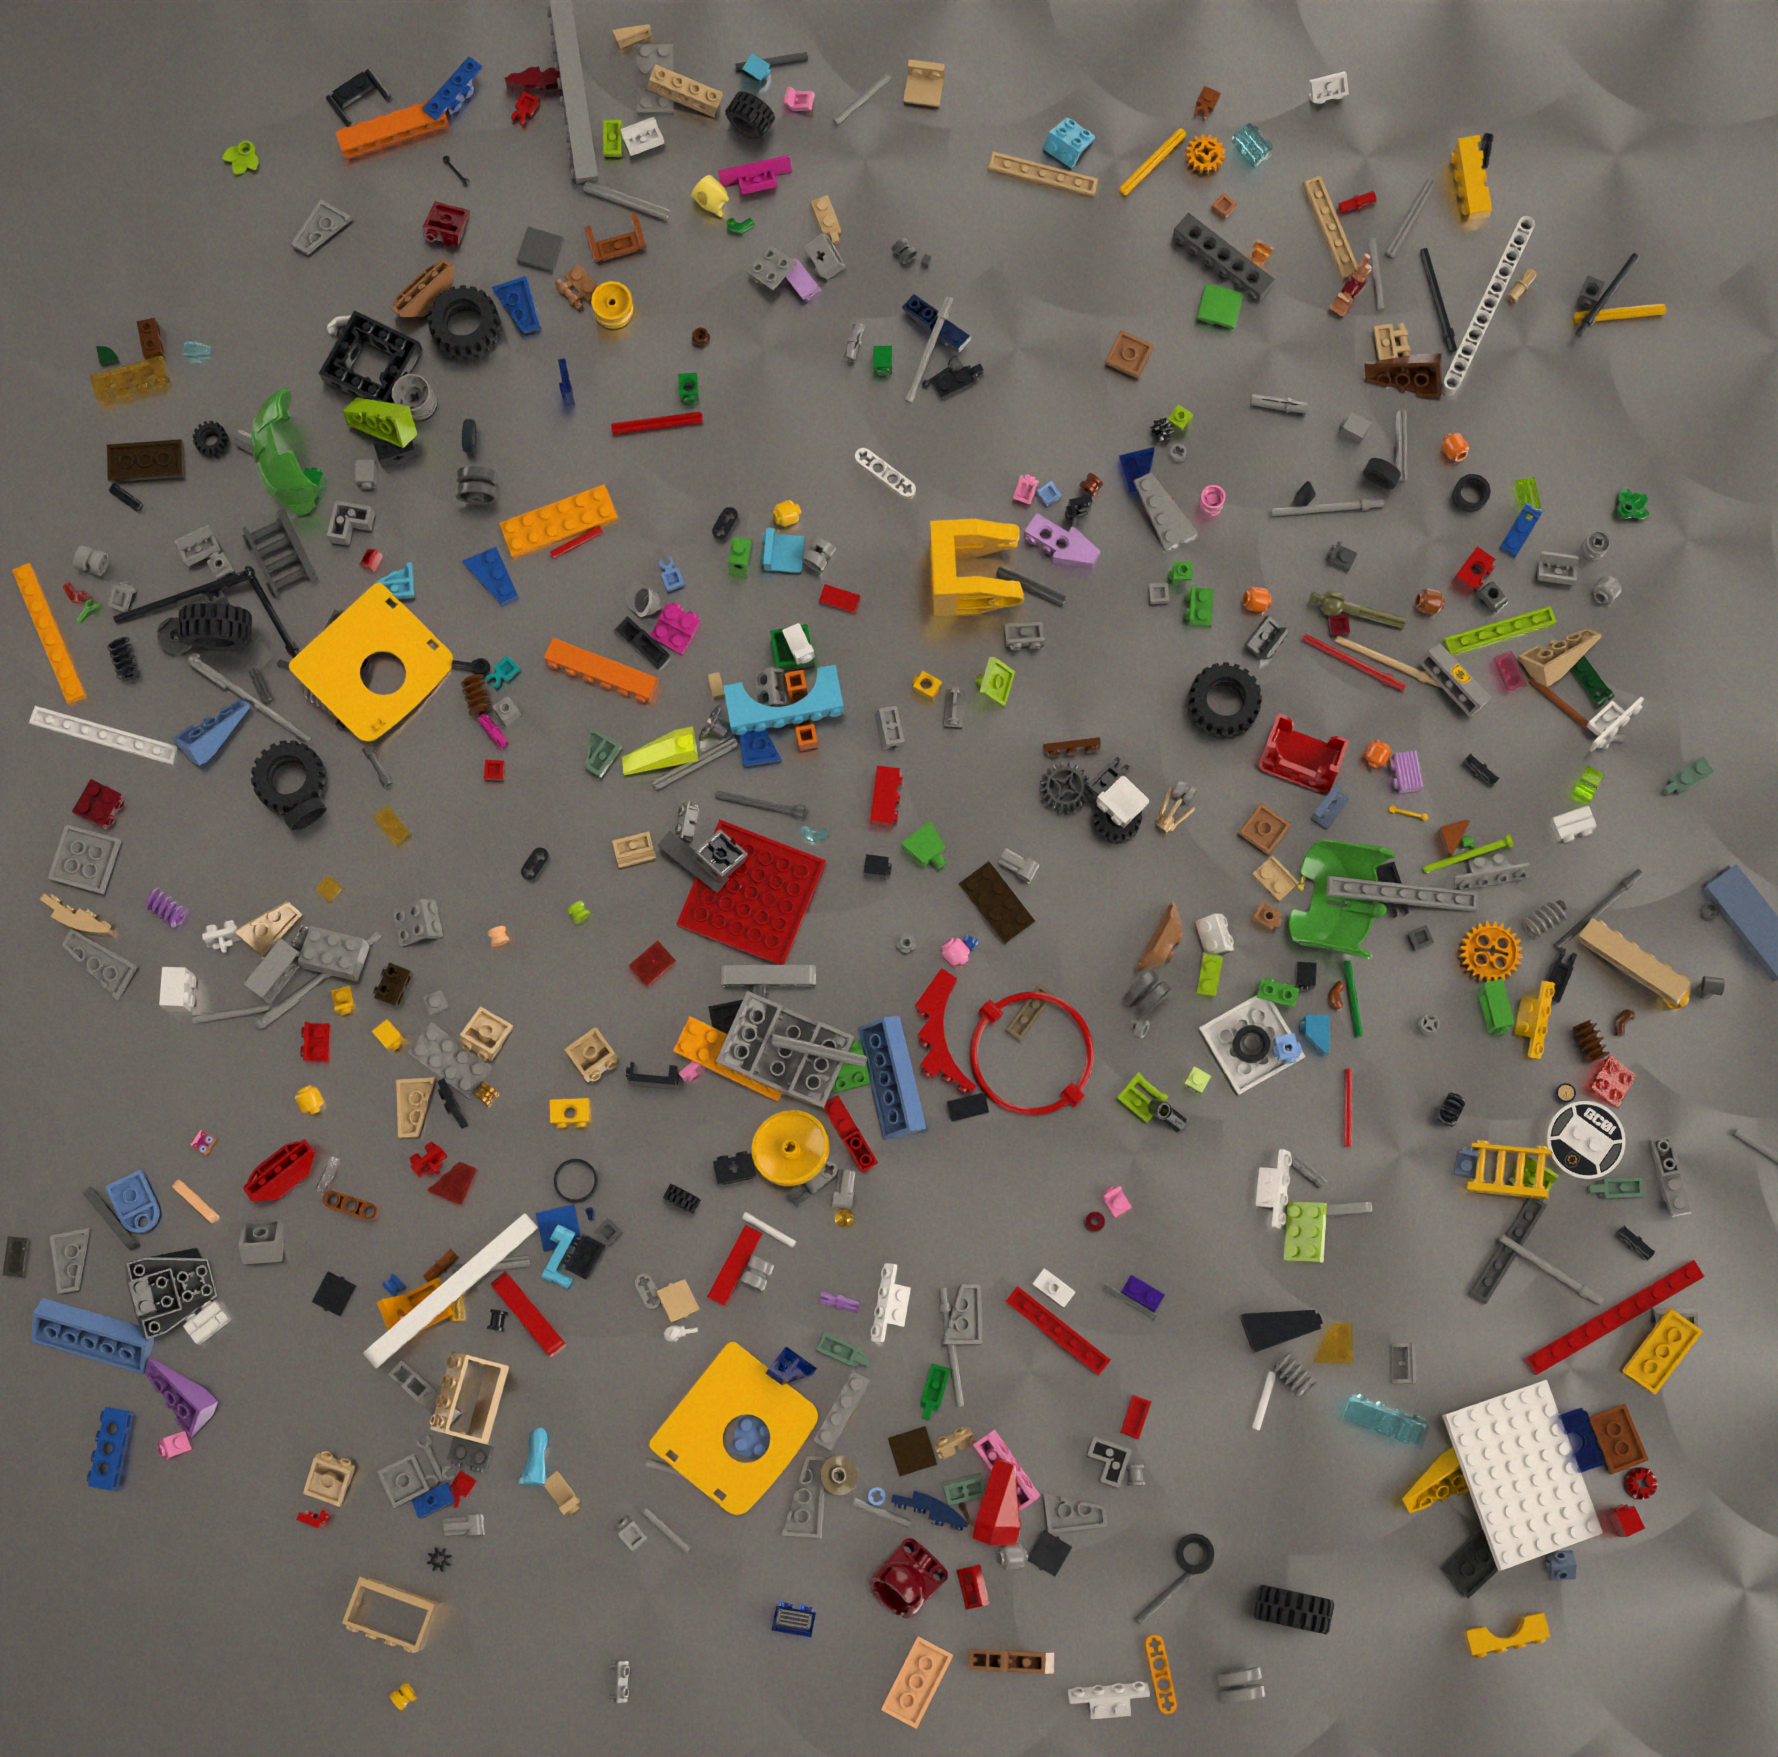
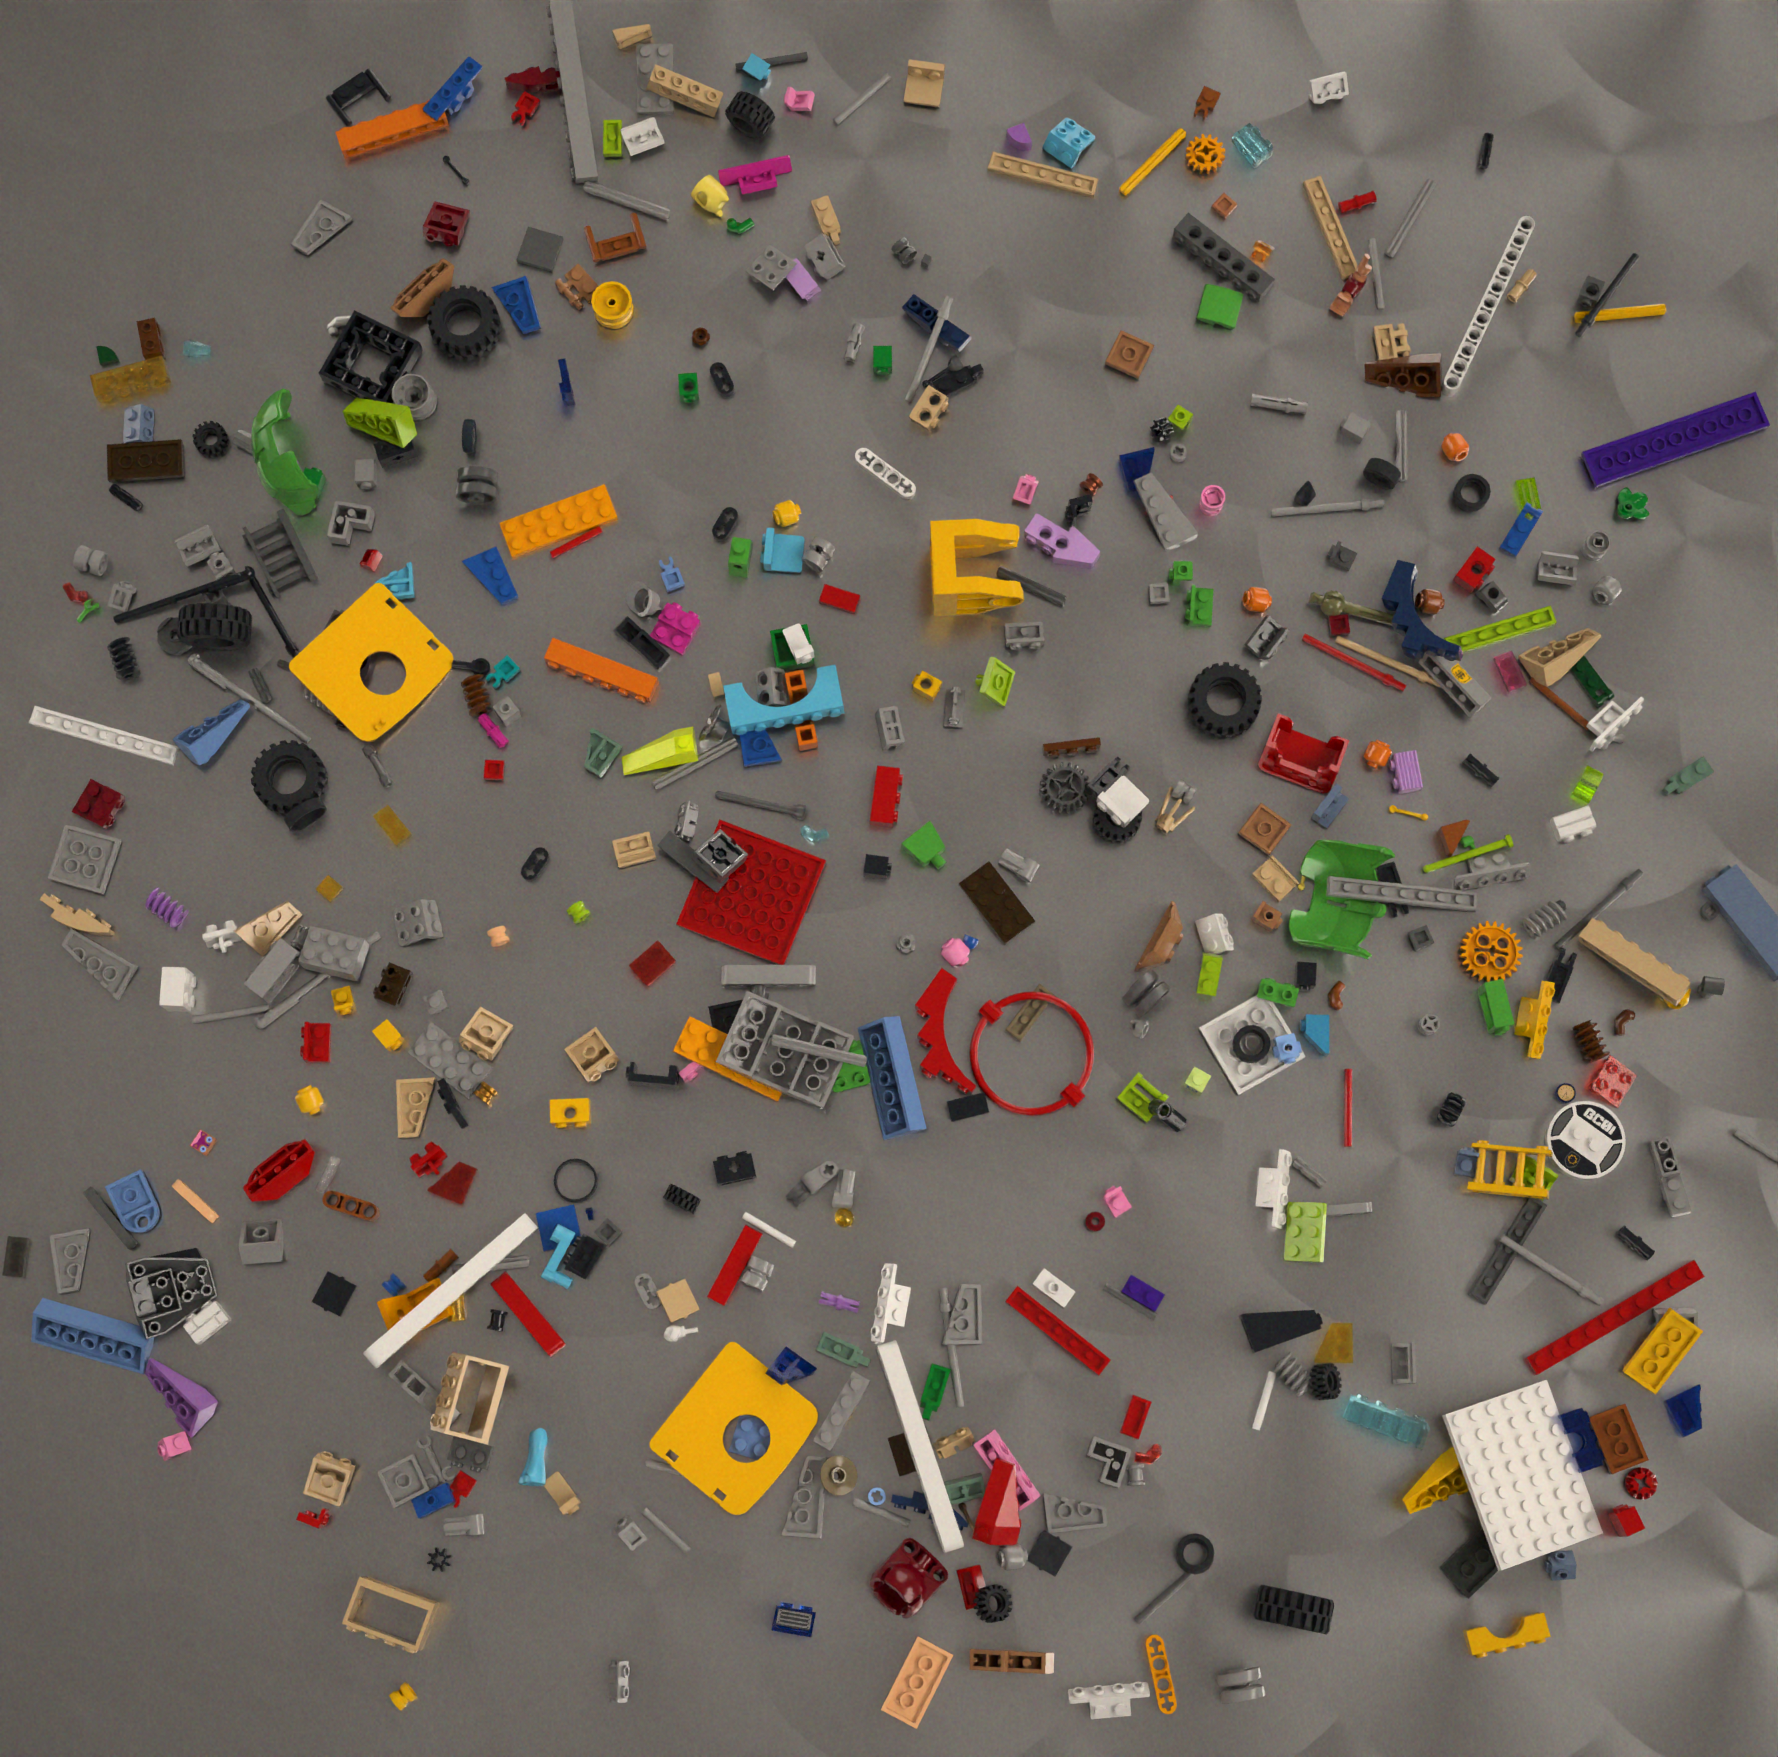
(49, 633): light orange plate -> none
(118, 1440): blue brick -> none
(138, 424): none -> sand blue bracket
(241, 160): lime plate -> none
(657, 422): red axle -> none
(725, 378): none -> black beam
(790, 1148): yellow dish -> none
(849, 1134): red slope -> none
(920, 1447): none -> white beam
(924, 406): none -> tan brick
(983, 1603): none -> black tyre
(1019, 137): none -> medium lavender brick
(1048, 494): light blue tile -> none
(1150, 1456): none -> clear red arm
(1325, 1381): none -> black tyre
(1353, 998): green bar -> none
(1418, 638): none -> dark blue arch
(1448, 332): black bar -> none
(1471, 178): yellow wedge -> none
(1618, 1188): sand green hinge -> none
(1675, 439): none -> dark purple plate
(1686, 1410): none -> clear blue wing

